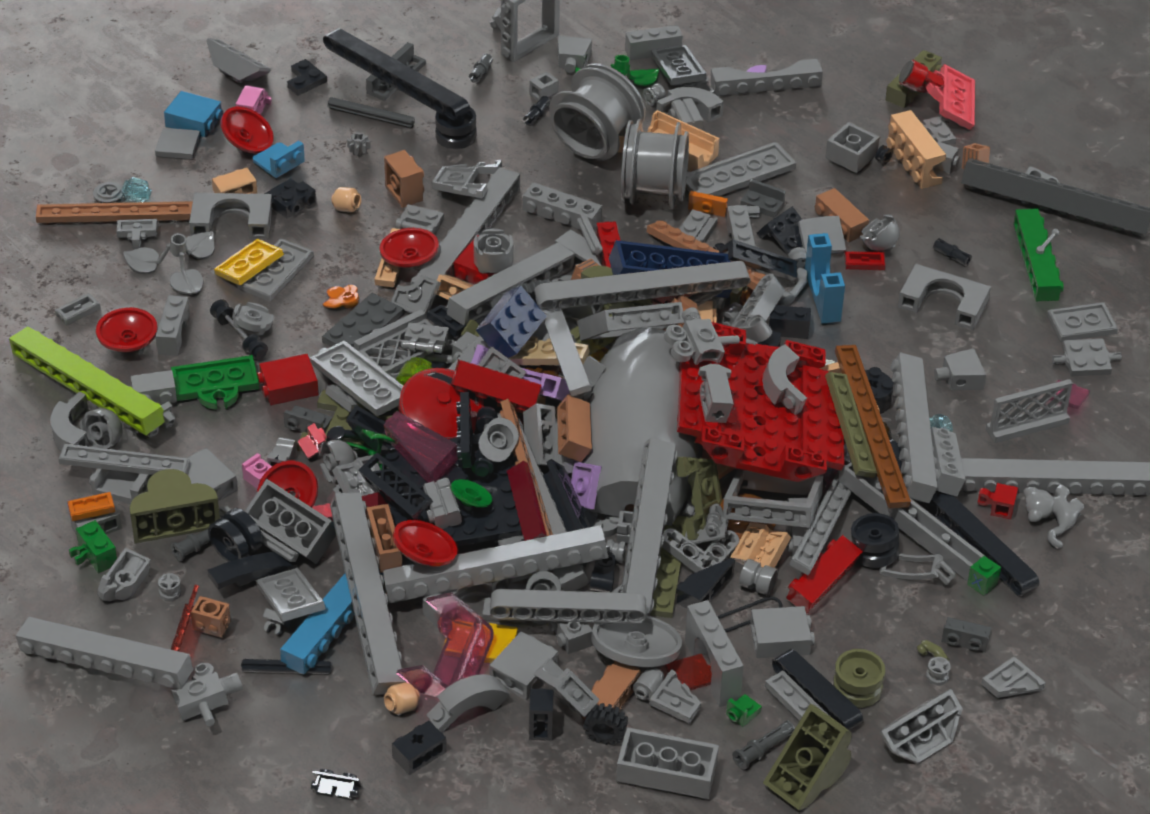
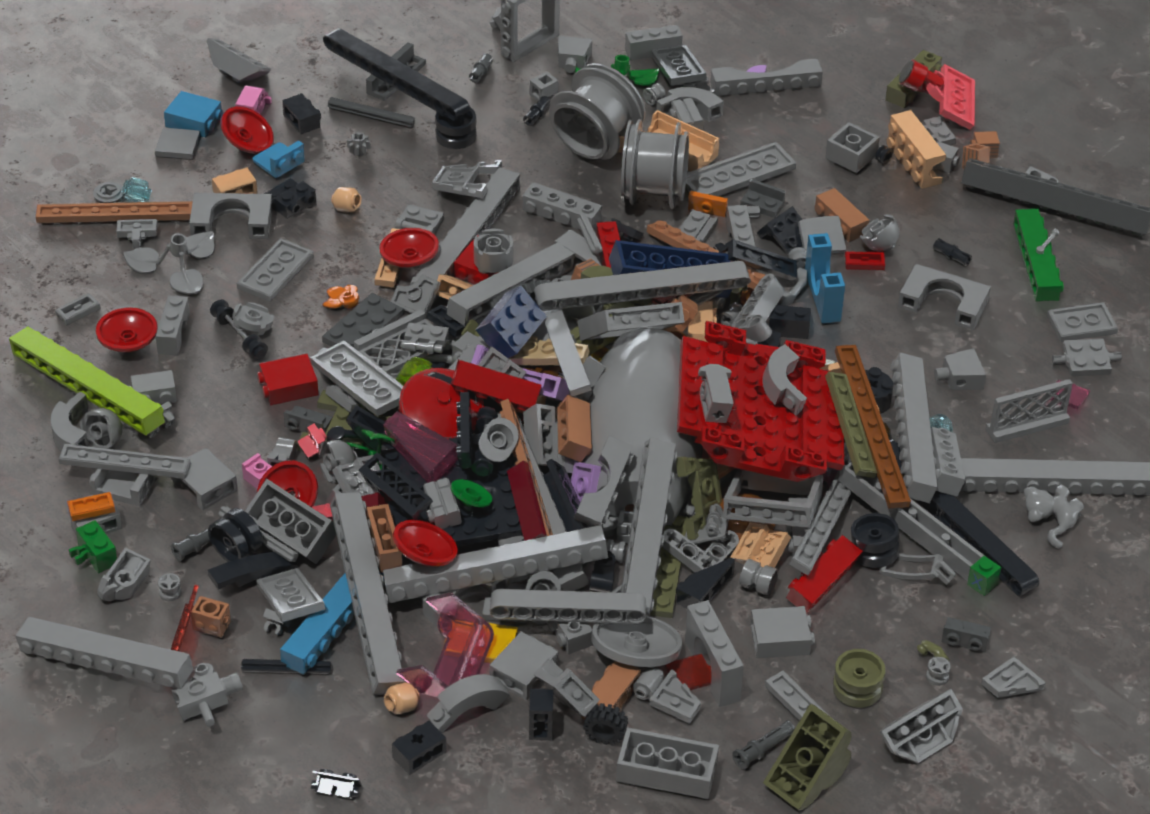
(172, 507): olive brick -> none
(215, 380): green plate -> none
(248, 261): yellow tile -> none
(301, 113): none -> black brick
(306, 77): black plate -> none
(404, 178): nougat brick -> none
(613, 458): none -> light grey arch
(628, 232): none -> black plate
(696, 339): light grey piece -> none
(742, 710): green bracket -> none
(747, 606): black piece -> none
(818, 688): black beam -> none
(988, 139): none -> nougat brick
(1002, 500): red brick -> none

